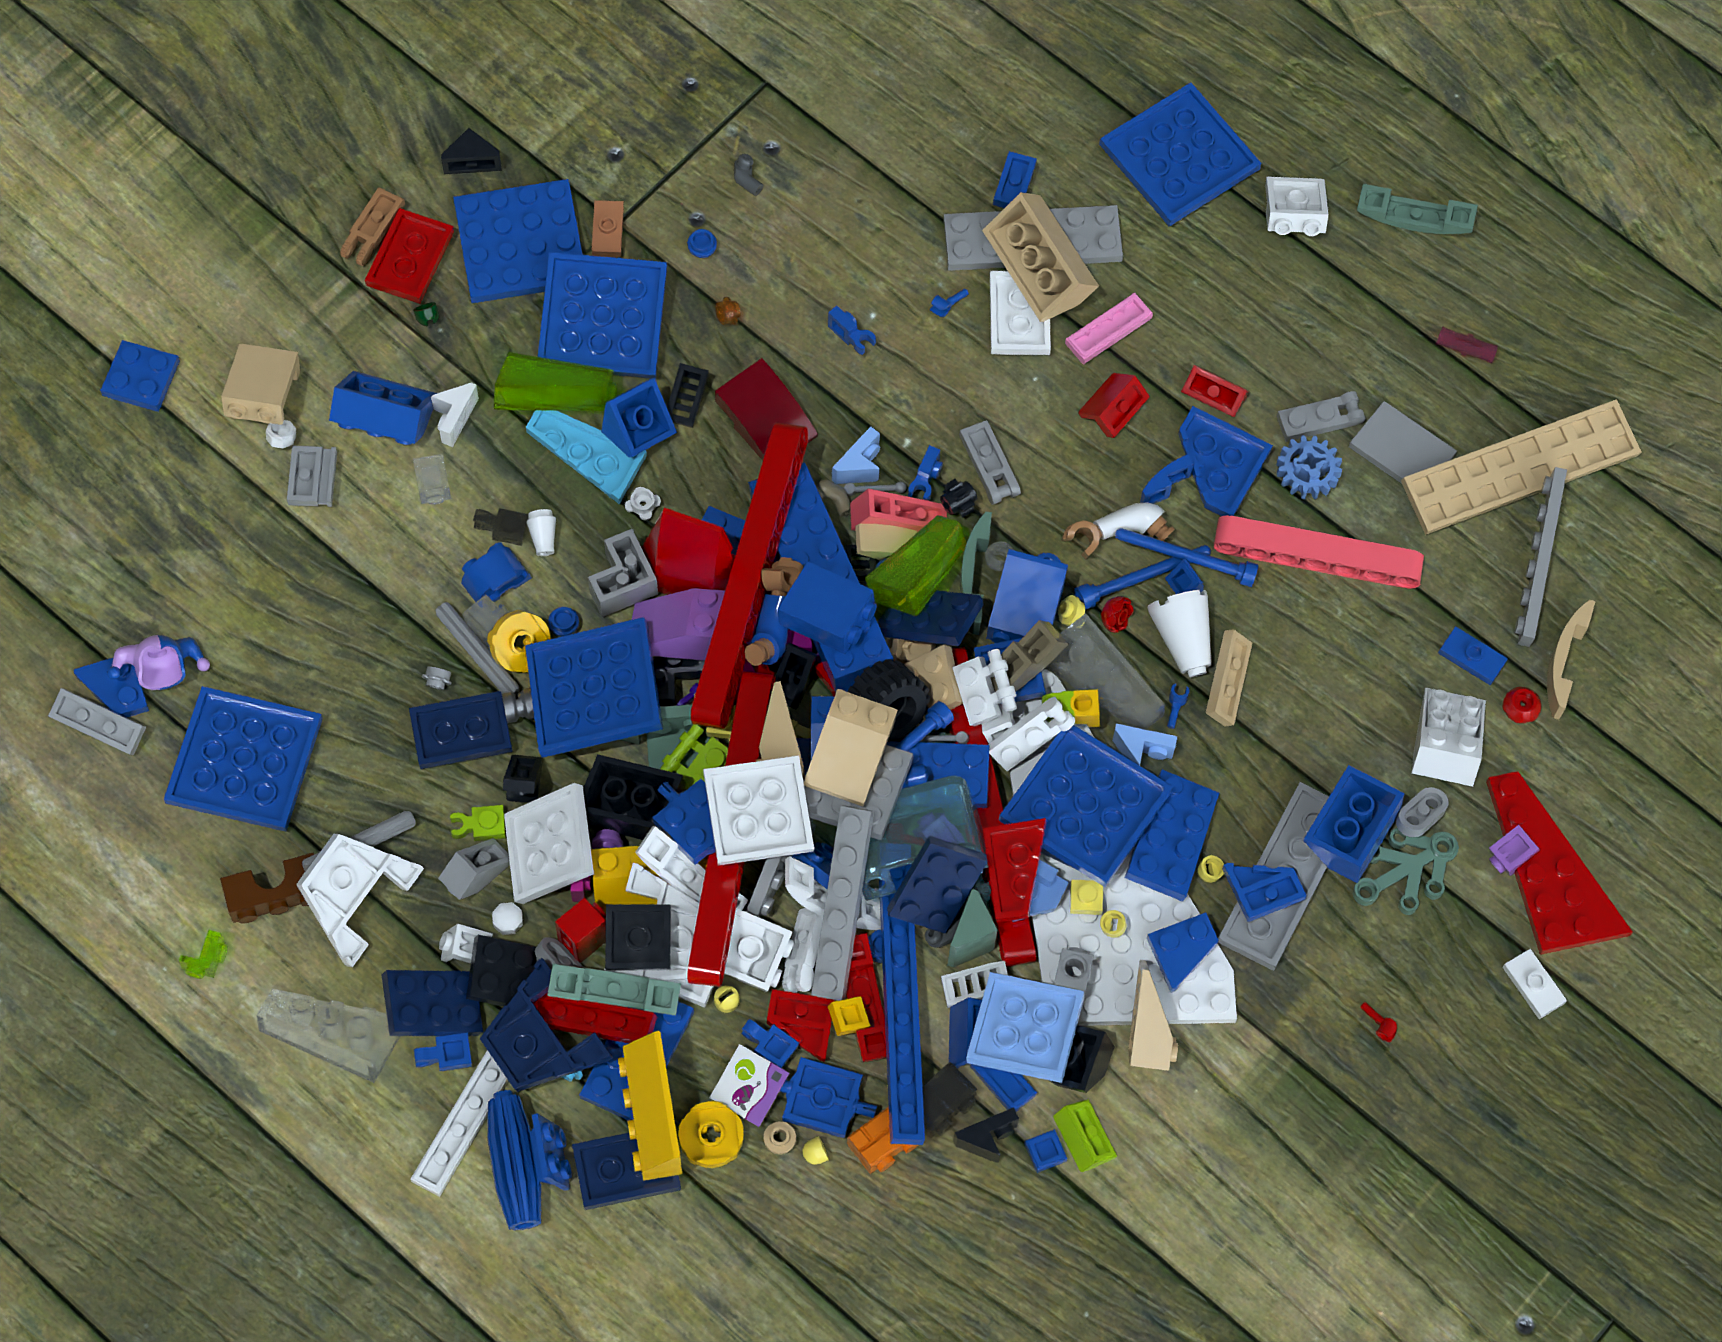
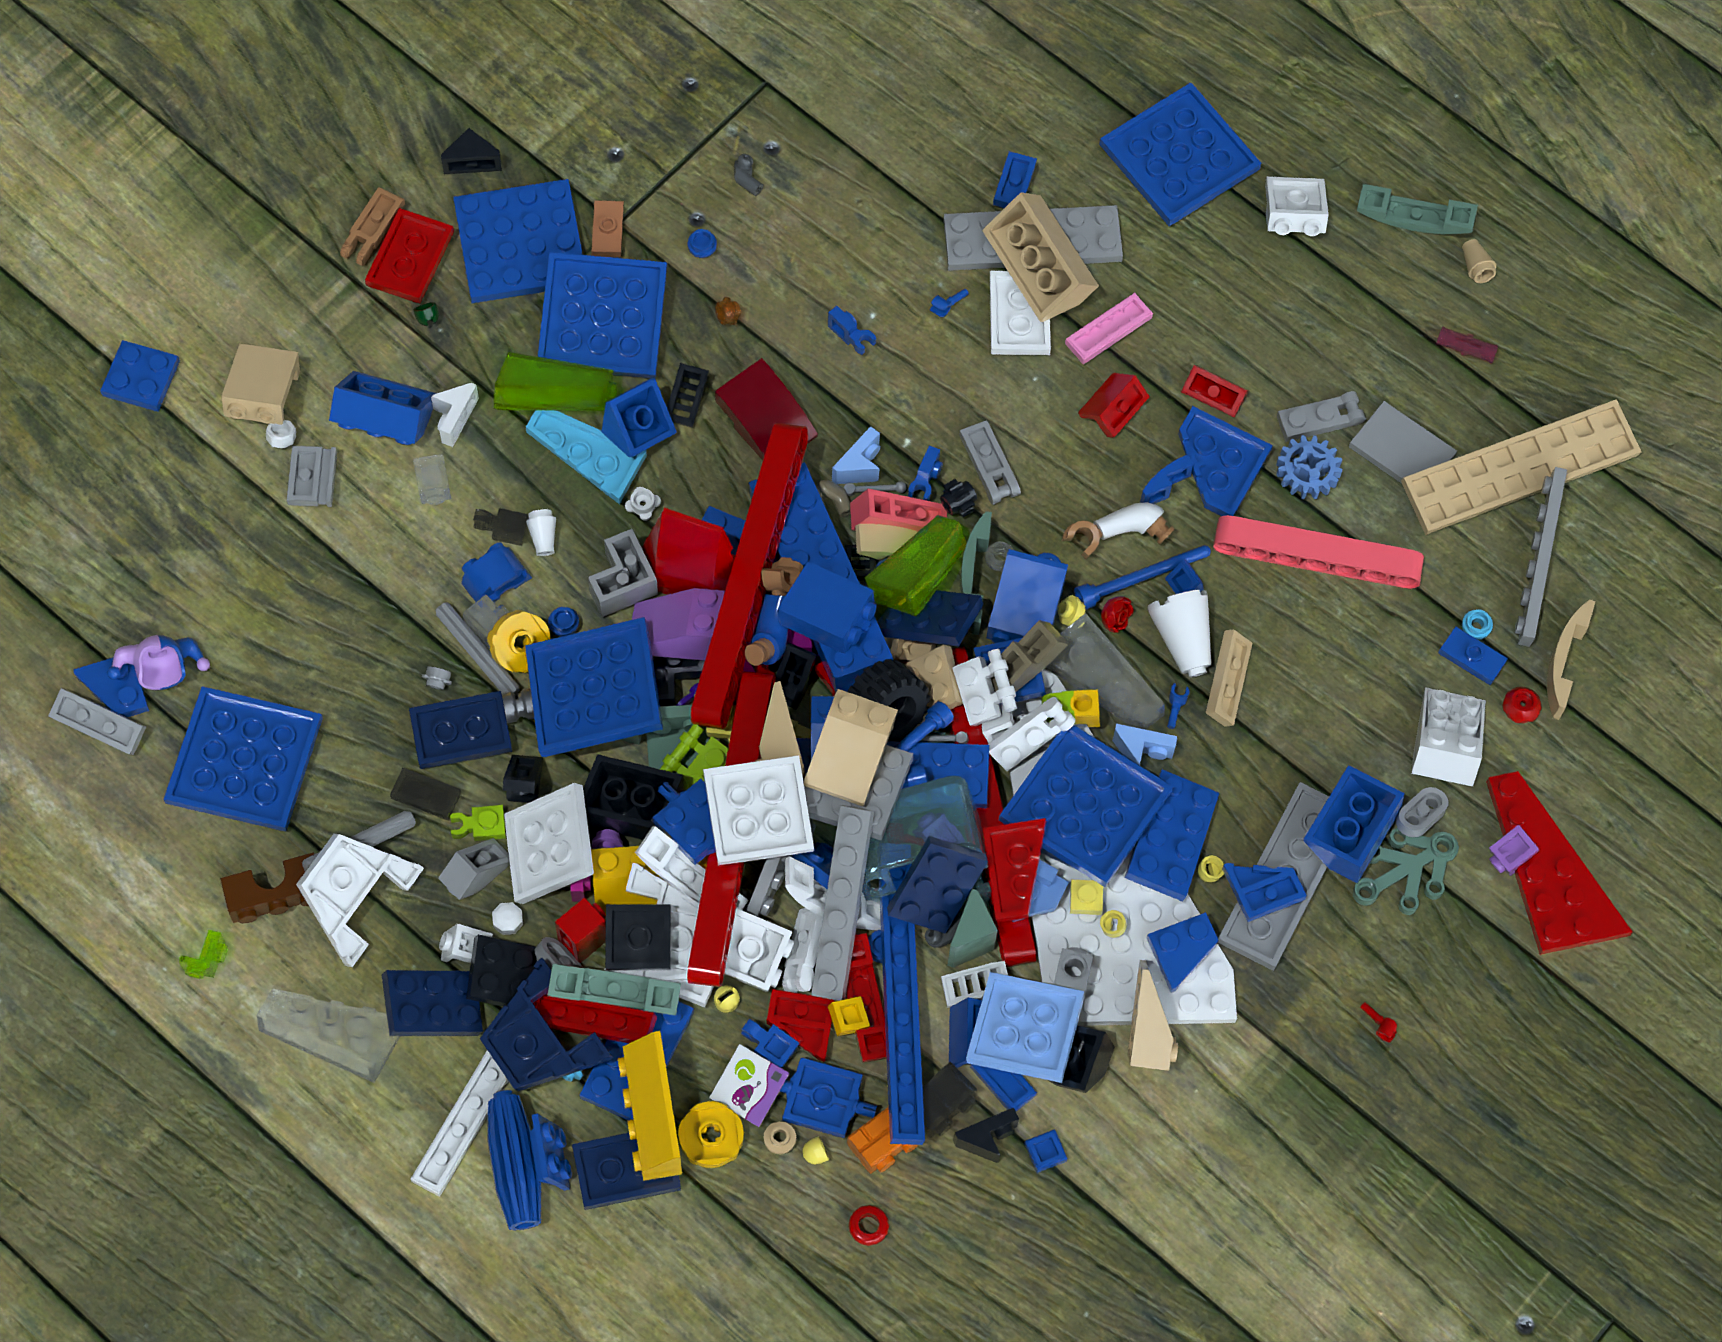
(425, 794): none -> clear smoke plate
(450, 1052): blue plate -> none
(873, 1212): none -> red piece
(1084, 1135): lime slope -> none
(1243, 572): blue piece -> none
(1479, 263): none -> tan cone
(1480, 617): none -> medium azure plate
(1534, 984): white plate -> none

